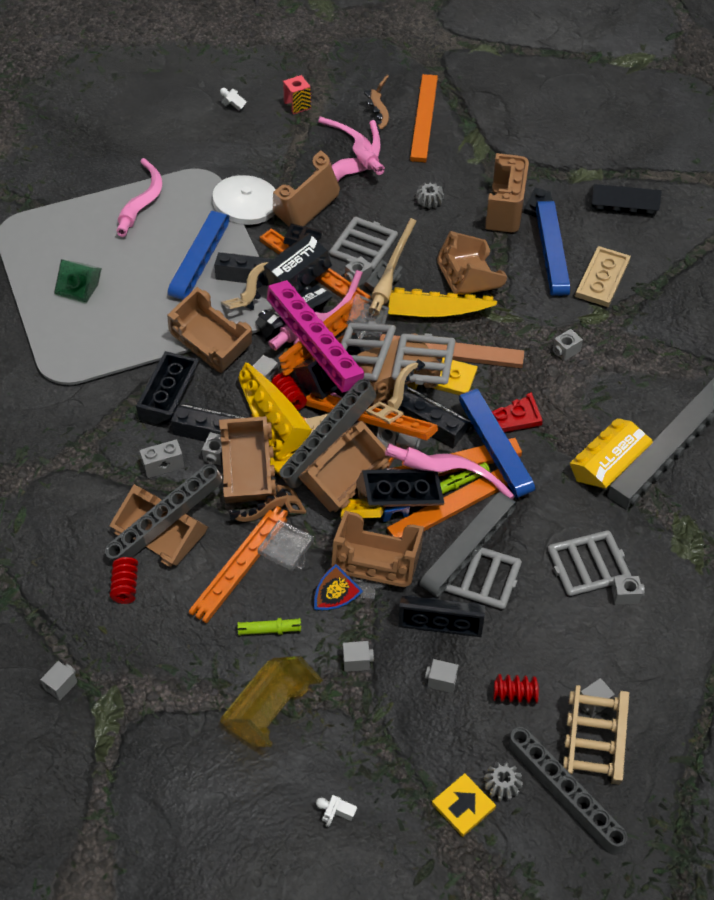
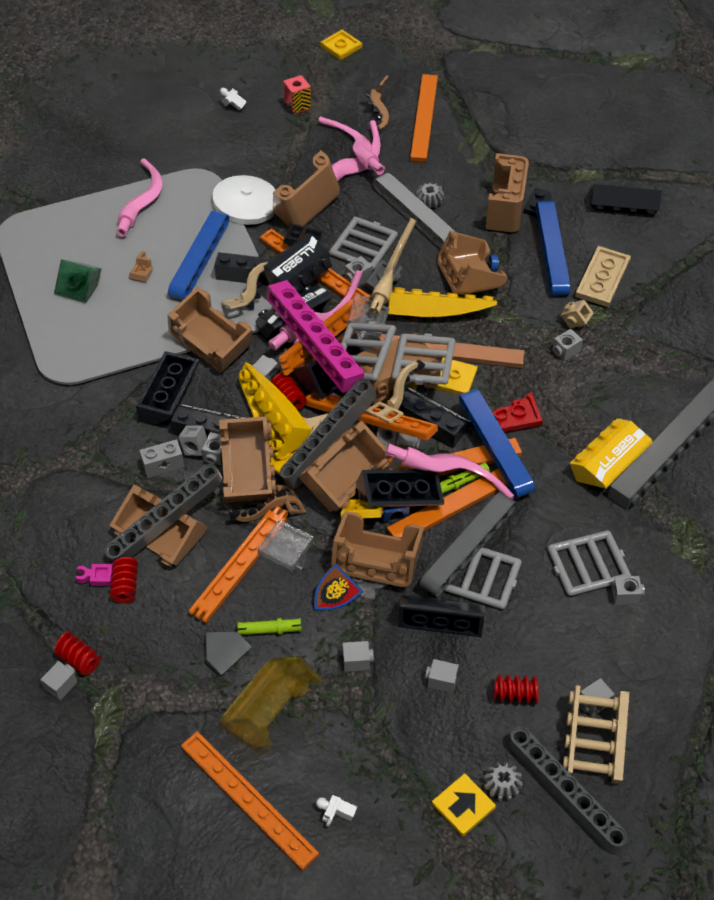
(77, 654): none -> red piece
(98, 575): none -> dark pink plate
(142, 269): none -> medium nougat slope
(193, 440): none -> light grey brick
(224, 650): none -> dark grey slope
(250, 801): none -> orange tile
(341, 44): none -> yellow tile
(413, 208): none -> light grey beam
(493, 263): none -> blue tile
(577, 313): none -> tan brick

